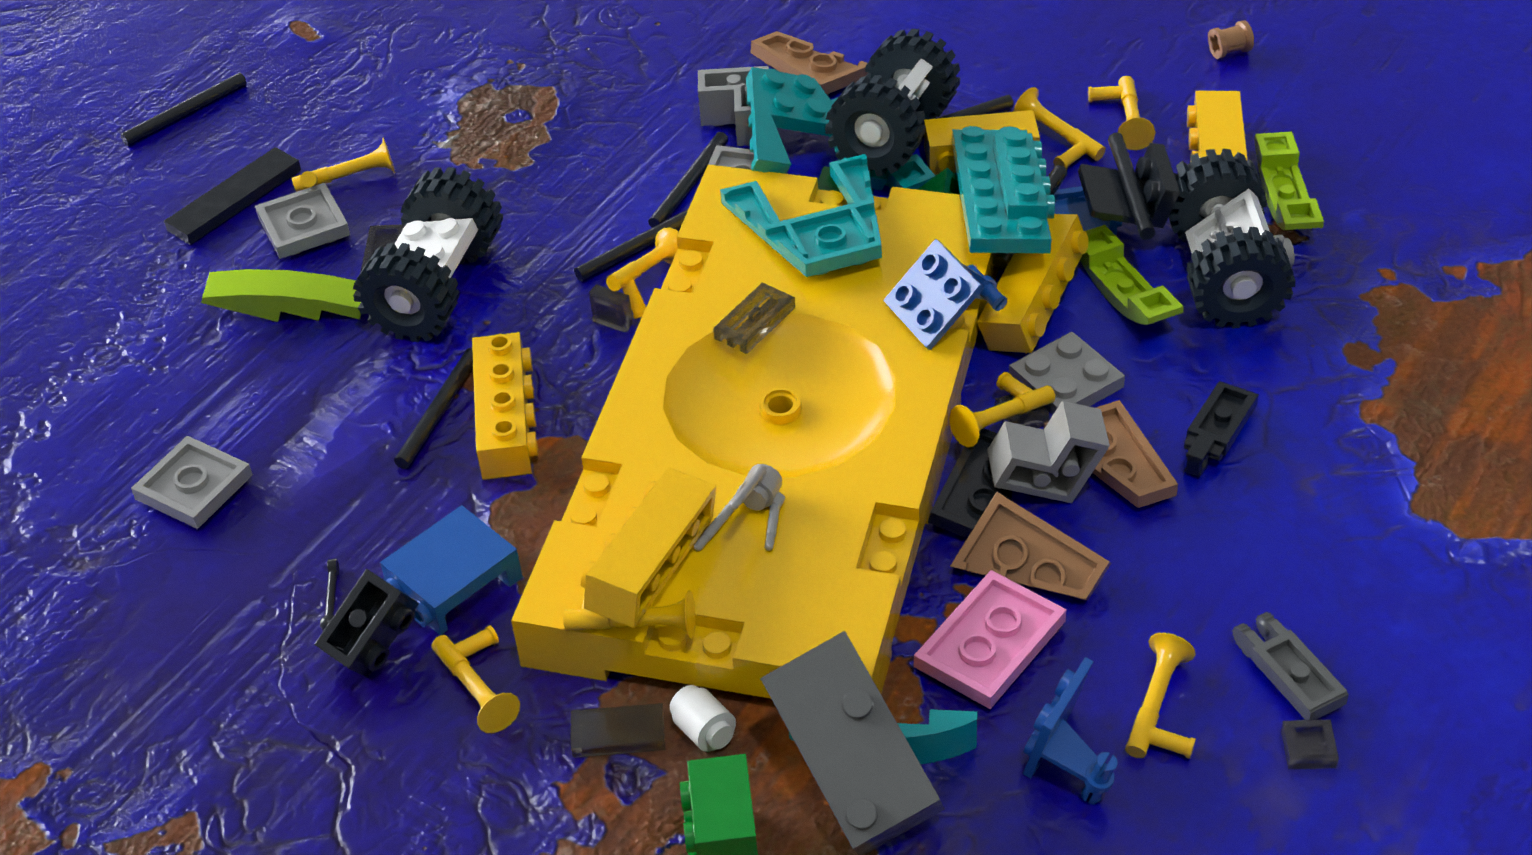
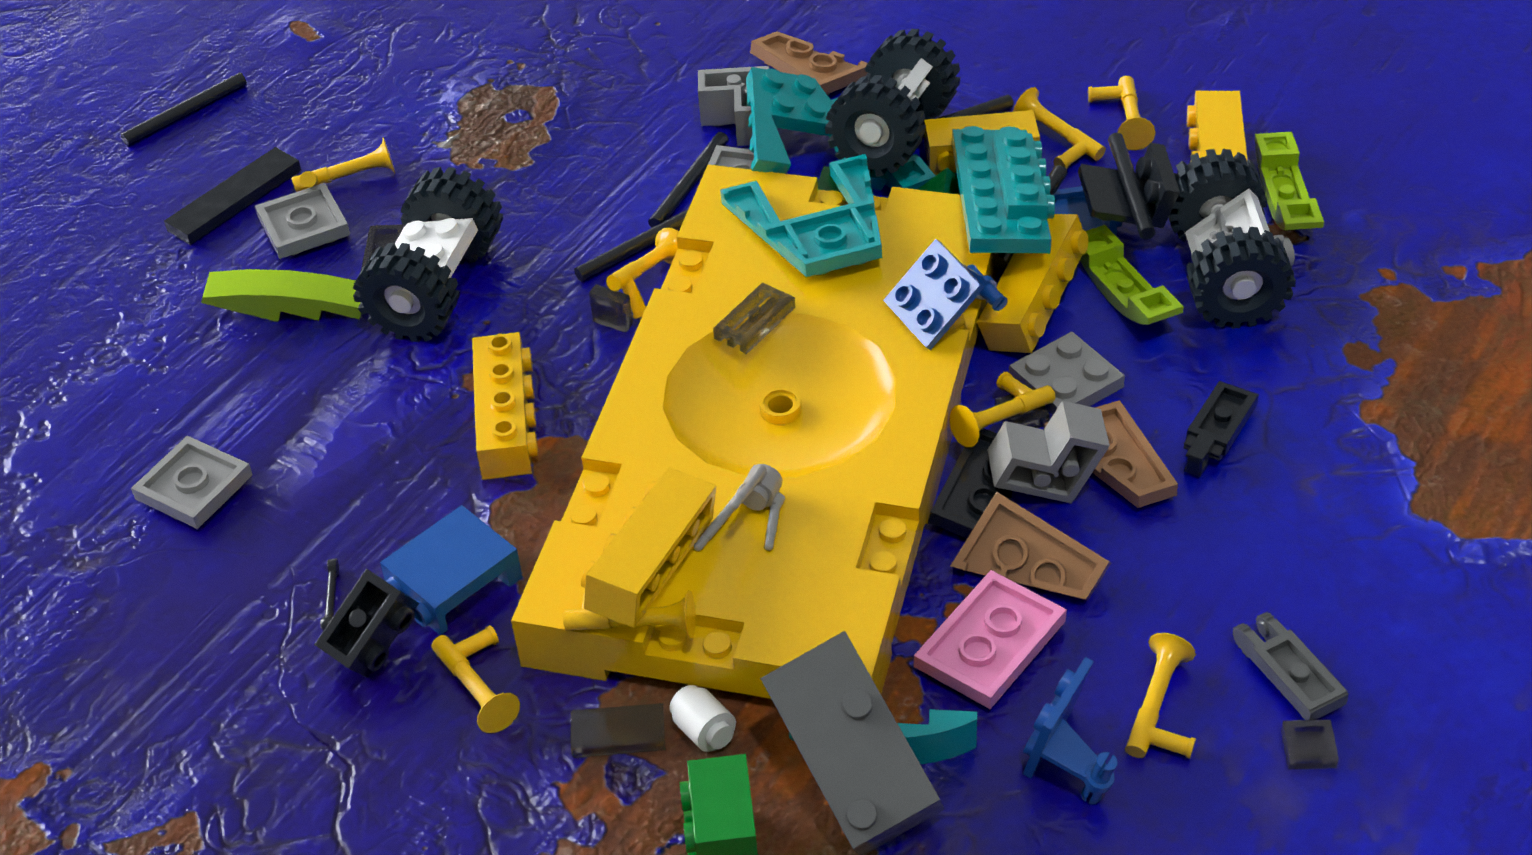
(435, 411): black bar -> none
(1231, 39): medium nougat bush -> none

